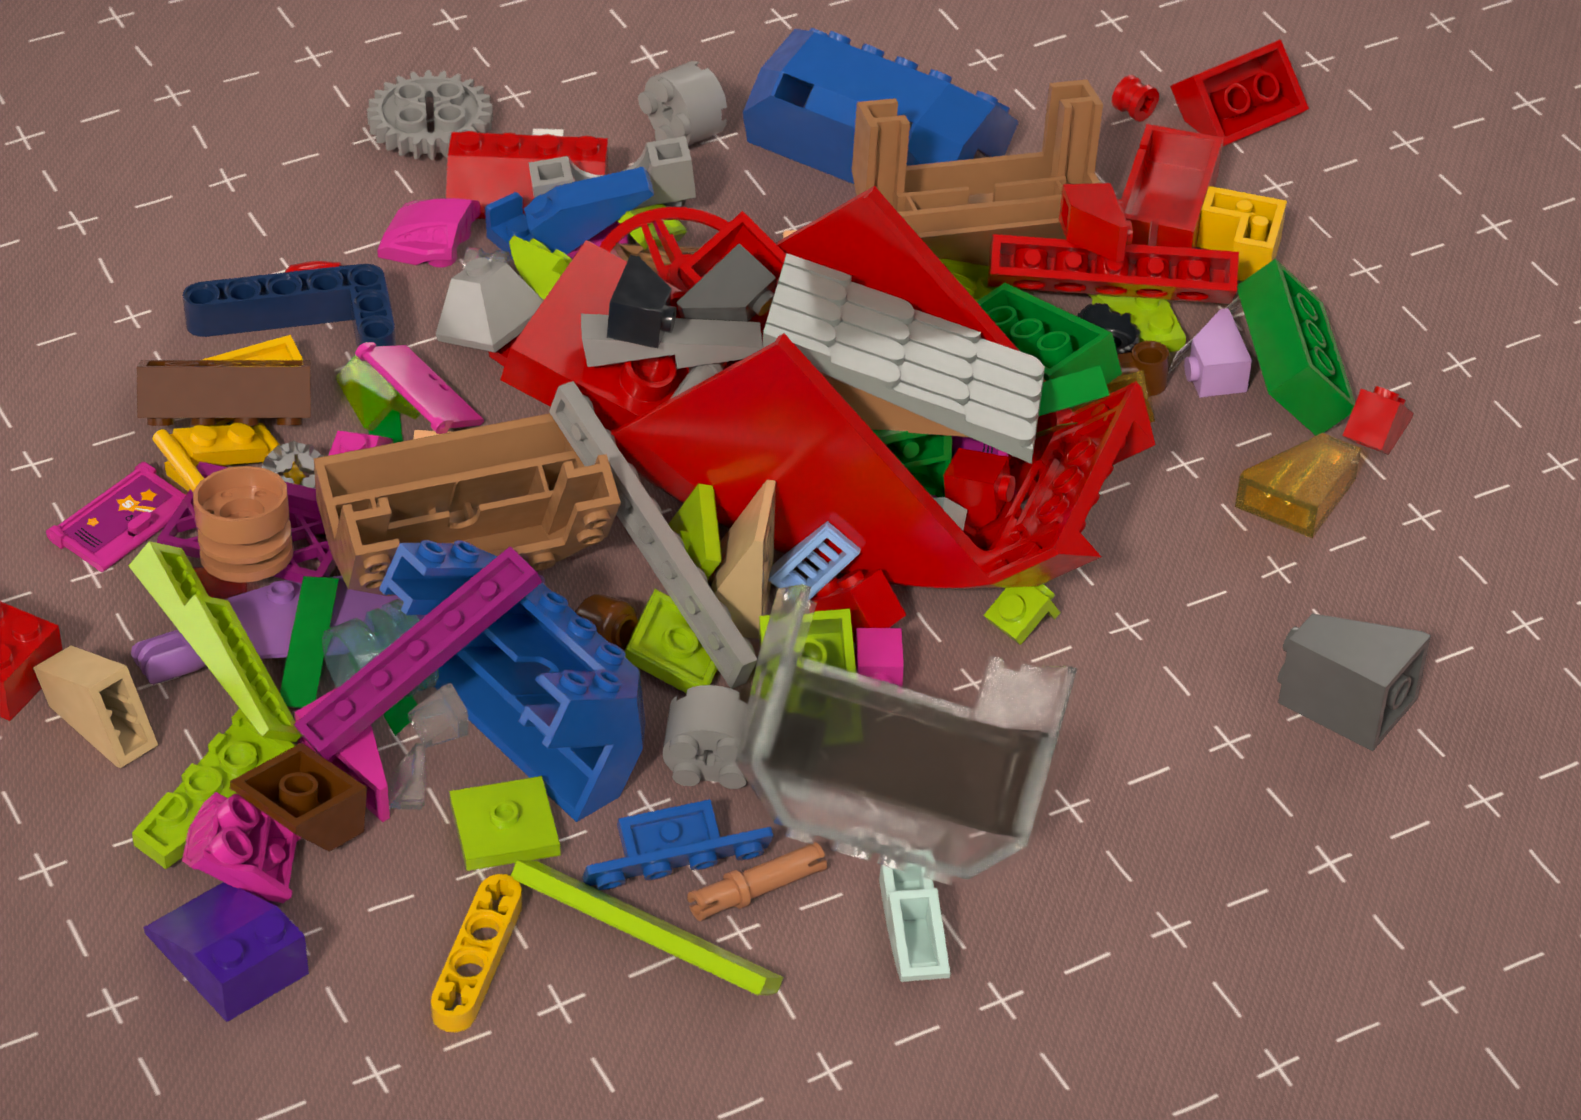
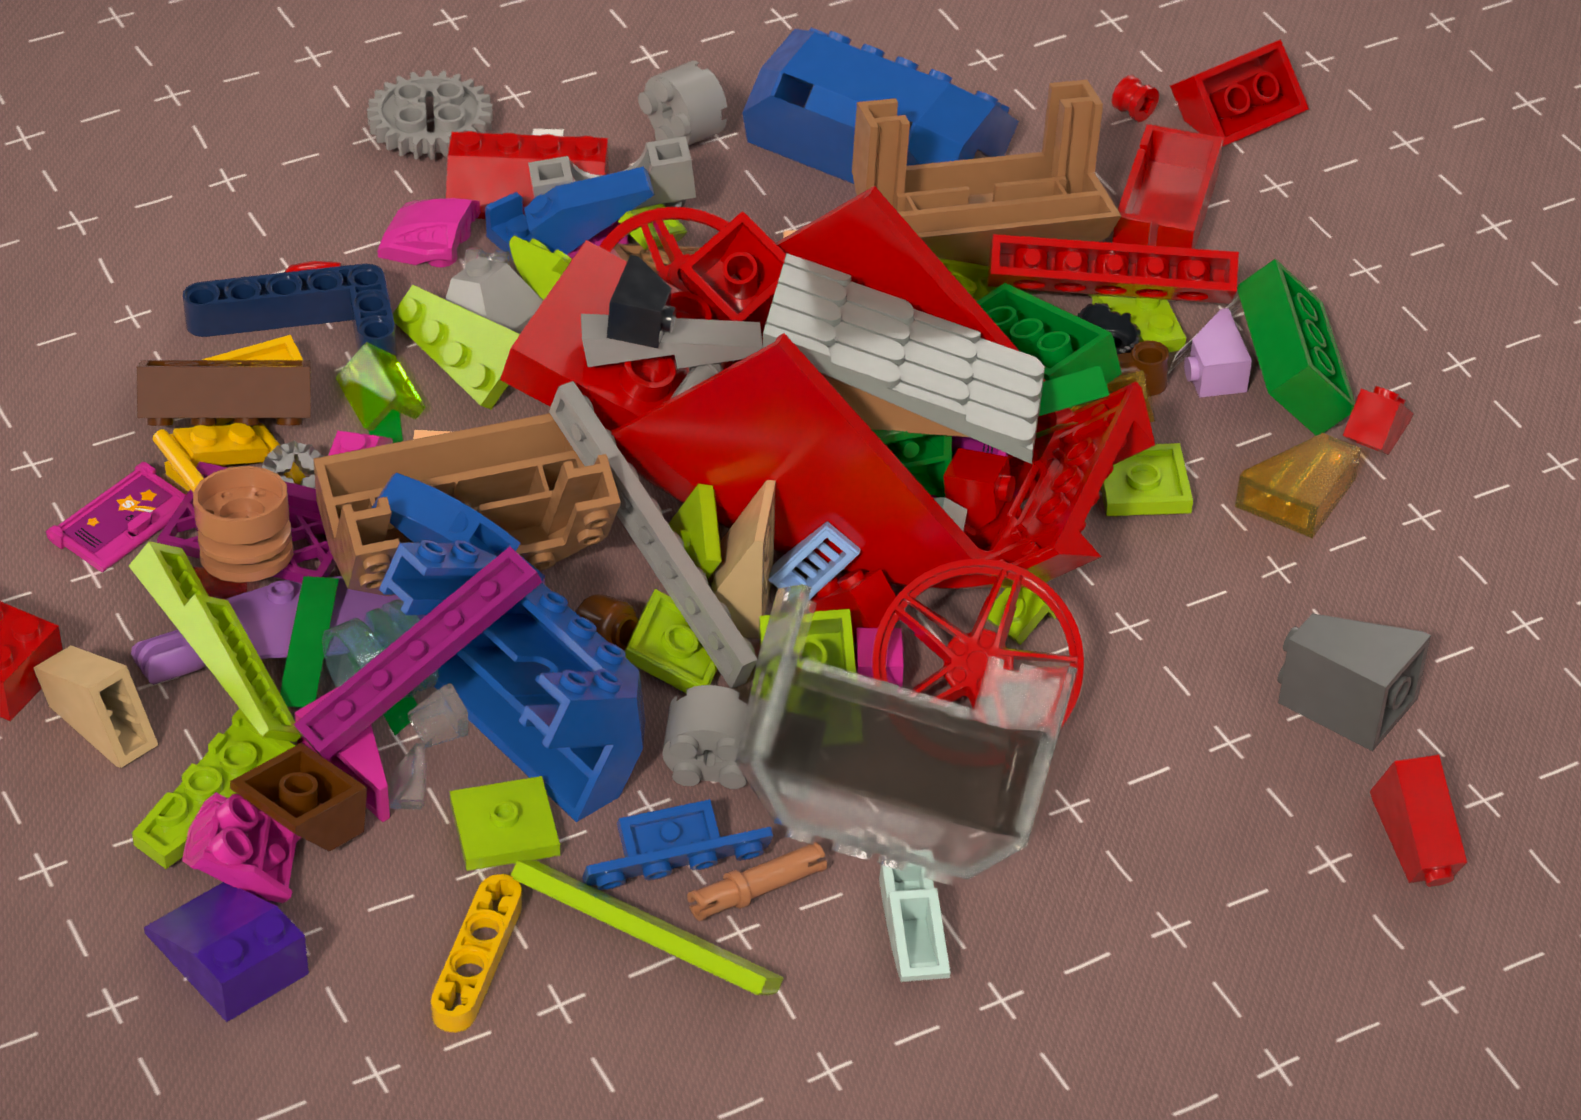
(420, 386): dark pink door -> none
(435, 516): none -> blue slope
(459, 341): none -> lime wing
(731, 290): dark grey slope -> none
(968, 653): none -> red wheel
(1095, 219): red slope -> none
(1149, 484): none -> lime plate
(1242, 225): yellow brick -> none
(1420, 820): none -> red slope

